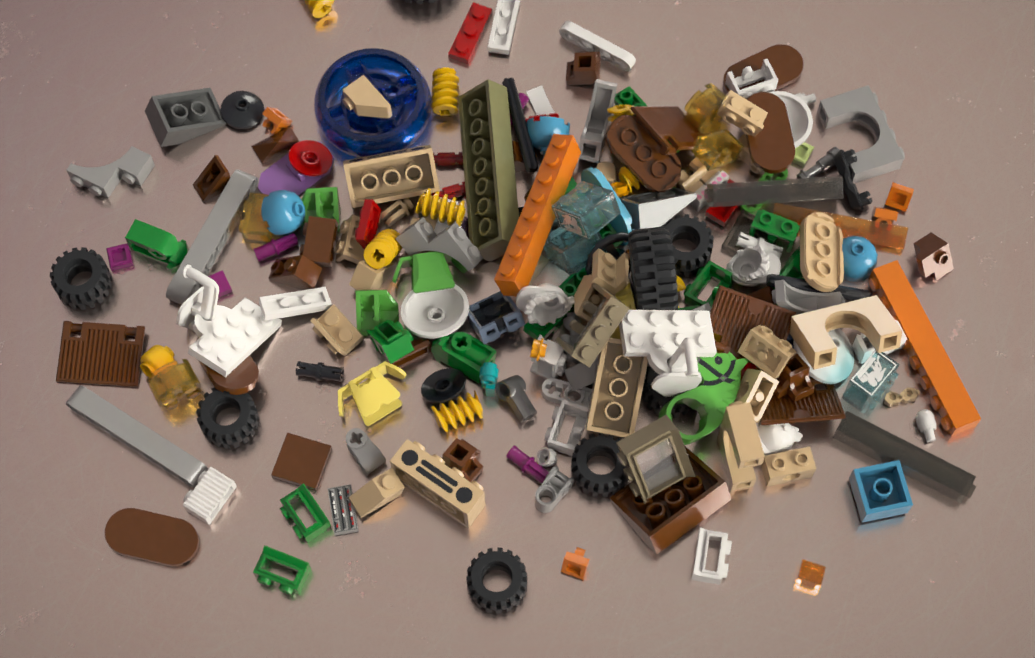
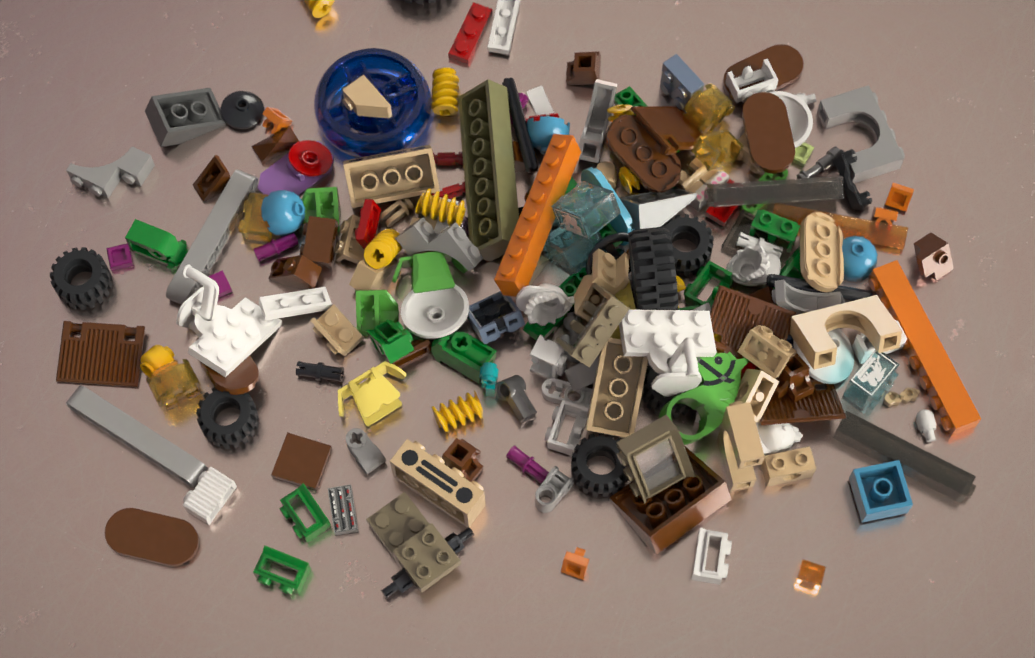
(377, 493): tan slope -> none
(415, 545): none -> dark tan piece
(443, 385): black dish -> none
(496, 561): black tyre -> none
(538, 349): light orange plate -> none
(546, 453): white hinge -> none
(594, 43): white beam -> none
(620, 188): light orange plate -> none
(679, 81): none -> sand blue piece
(742, 113): tan bracket -> none

